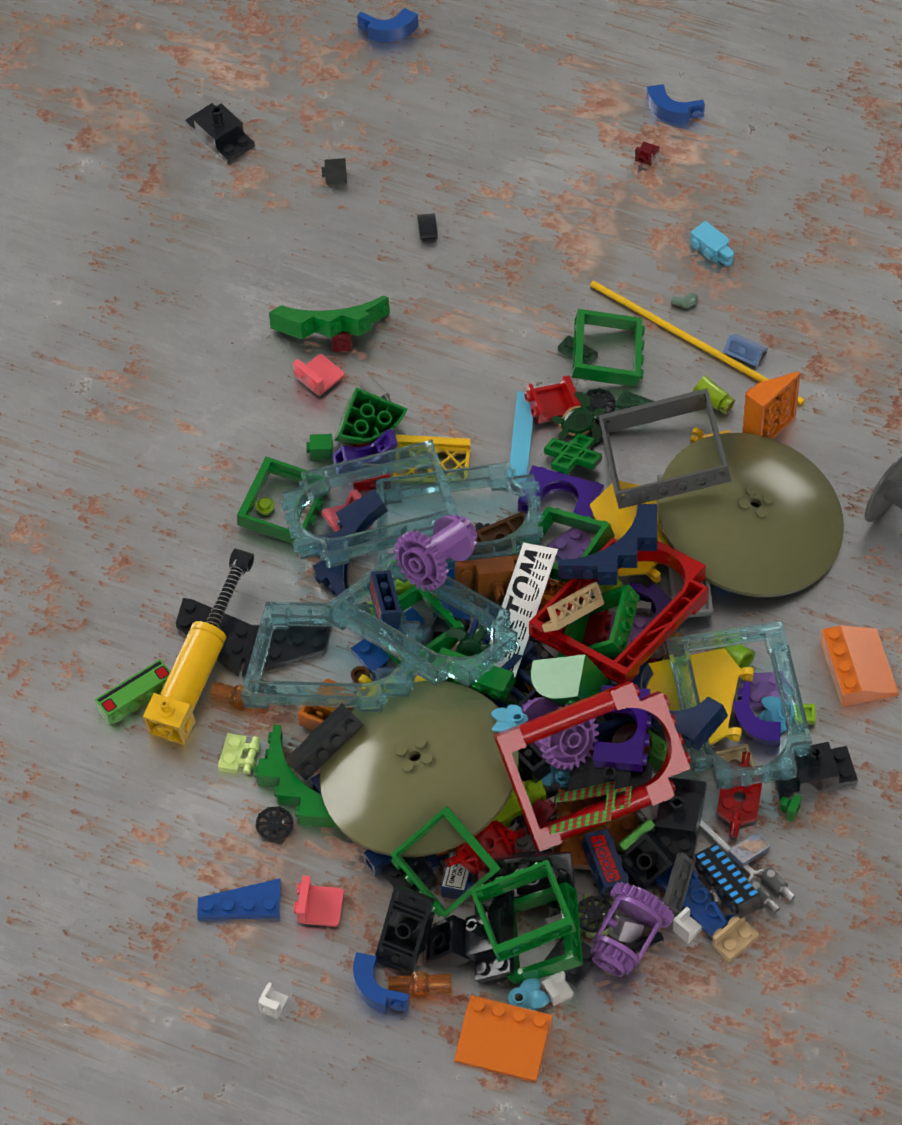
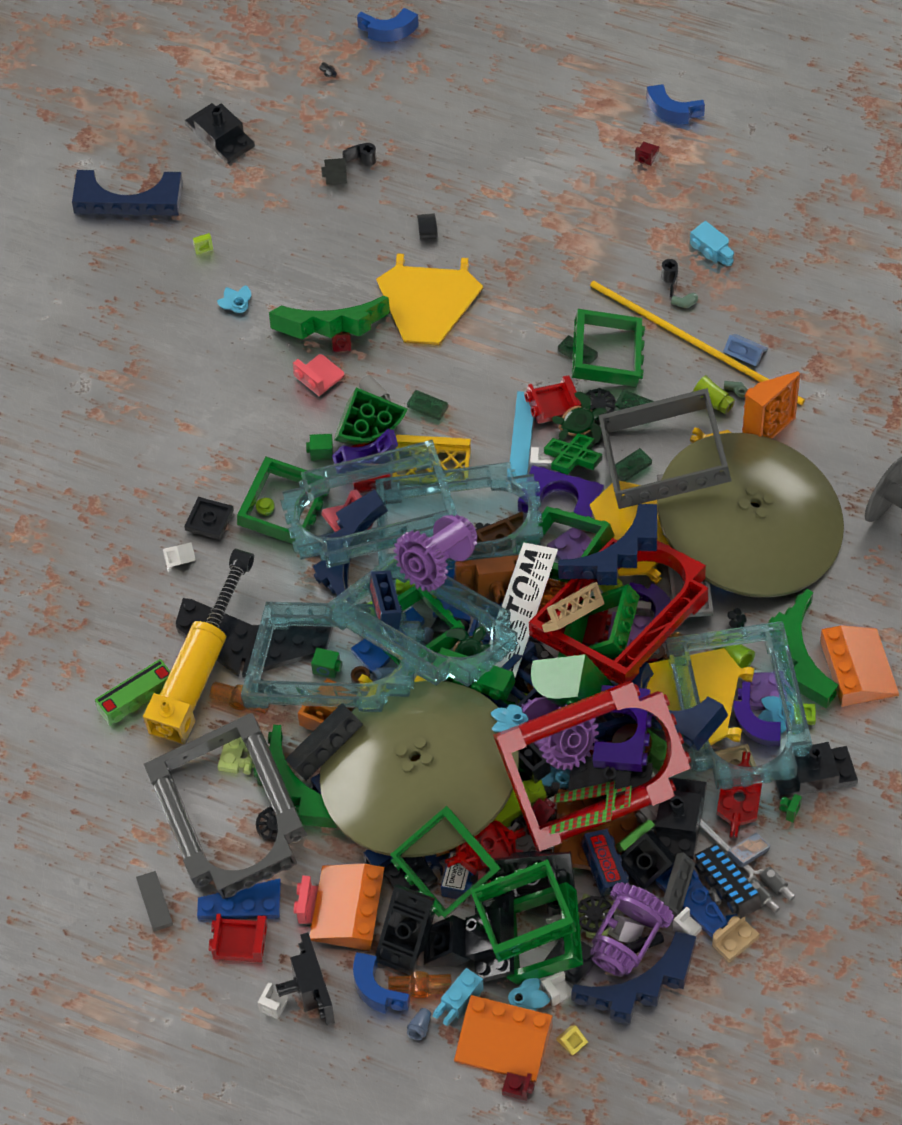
(154, 901): none -> dark grey tile
(159, 200): none -> dark blue arch
(179, 554): none -> white panel
(202, 243): none -> lime plate
(209, 518): none -> black plate
(235, 300): none -> medium azure plate
(238, 939): none -> red panel
(289, 823): none -> dark grey door
(308, 981): none -> black brick
(326, 663): none -> green brick
(328, 69): none -> black plant
(347, 905): none -> orange slope
(365, 151): none -> black panel
(419, 1024): none -> sand blue cone
(427, 300): none -> yellow flag
(427, 405): none -> clear green plate
(458, 996): none -> medium azure hinge
(518, 1086): none -> dark red bracket
(540, 461): none -> white panel
(572, 1039): none -> light yellow slope
(632, 464): none -> clear green plate
(646, 988): none -> dark blue arch
(670, 274): none -> black panel
(737, 387): none -> sand green arm
(737, 620): none -> black plant
(810, 678): none -> green arch

